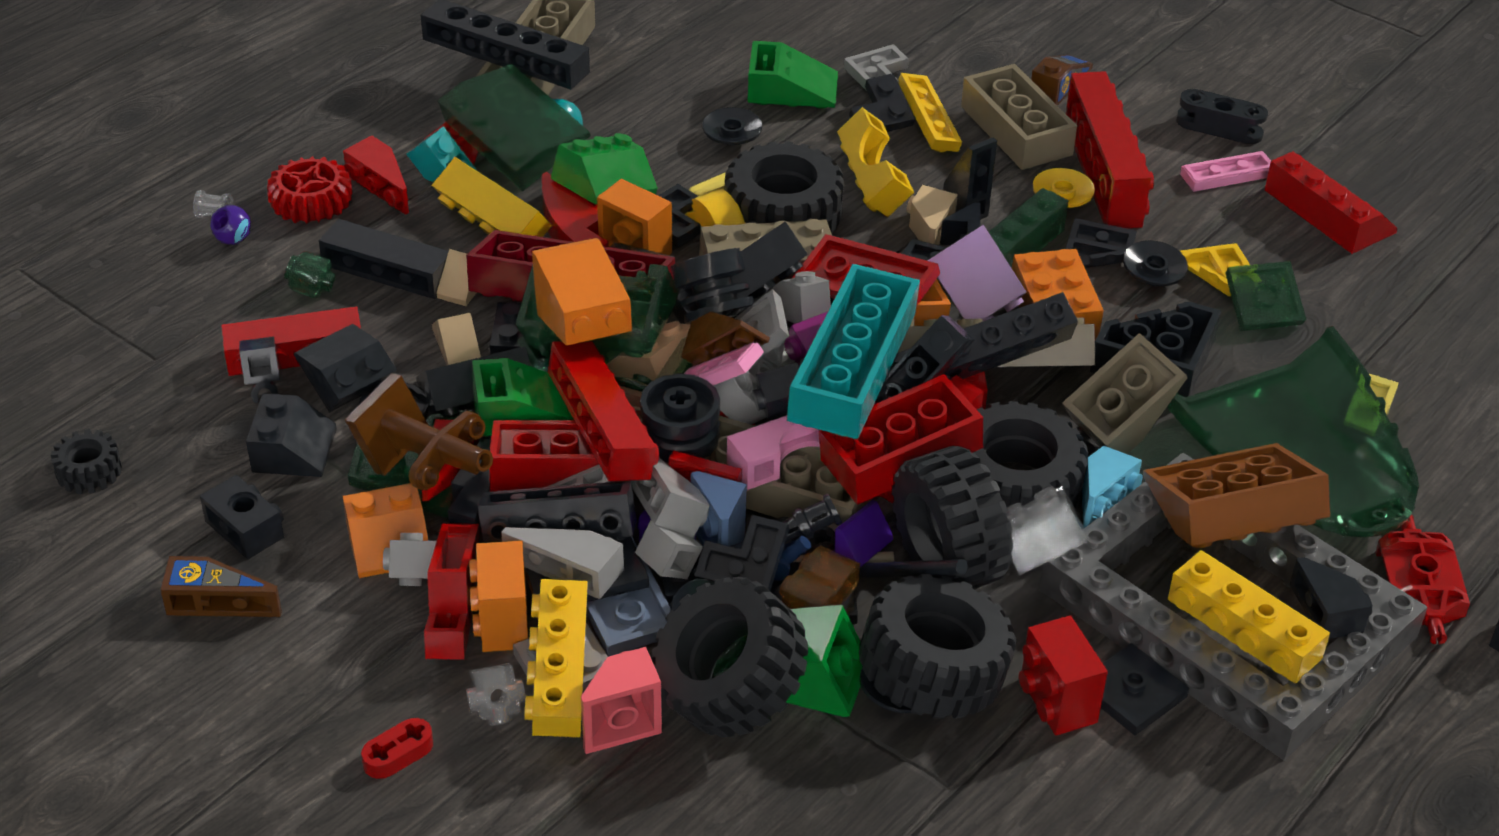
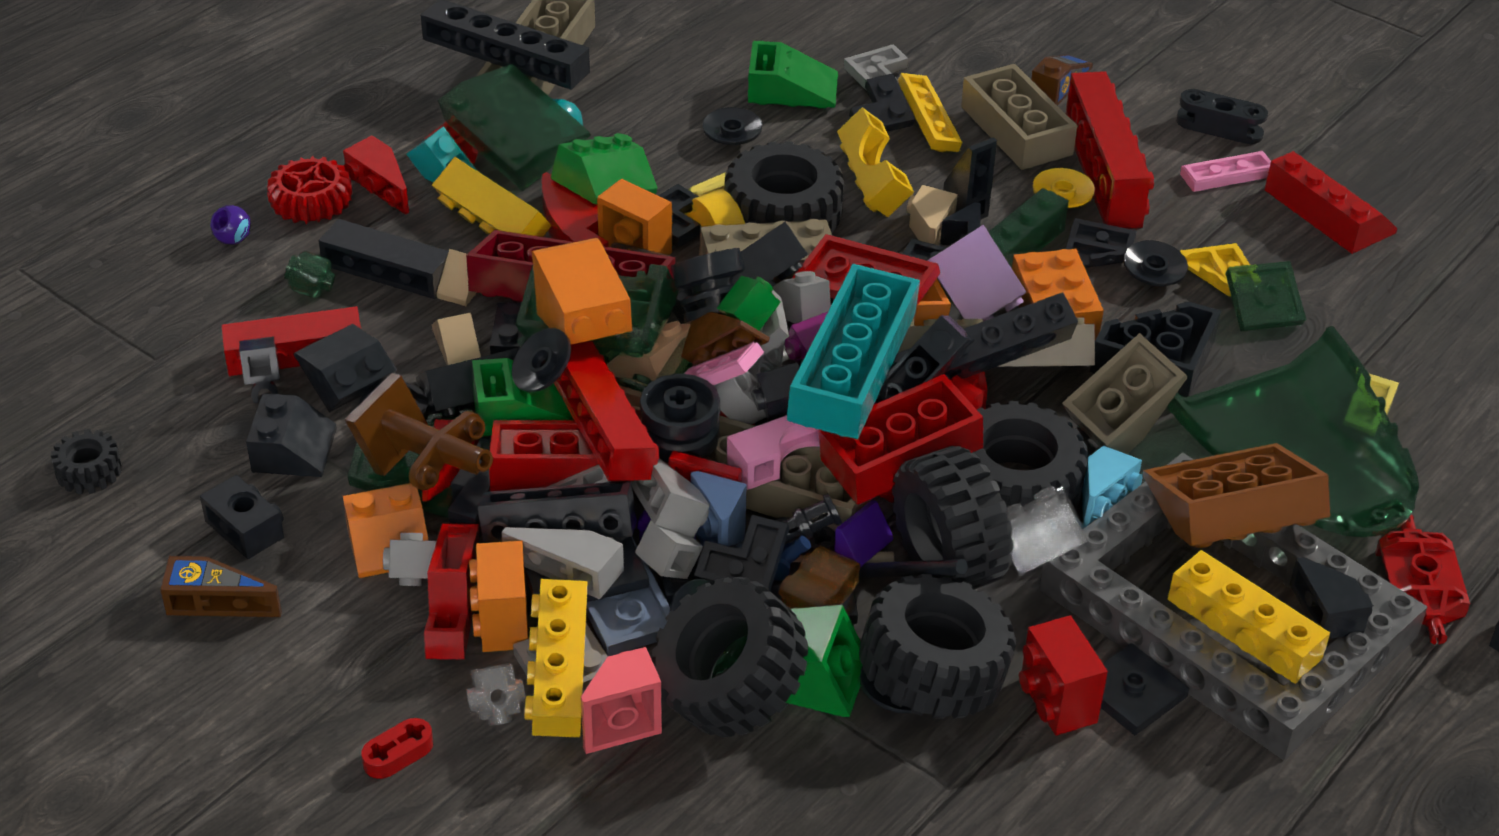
(208, 204): clear bush -> none
(541, 360): none -> black dish
(750, 301): none -> green brick

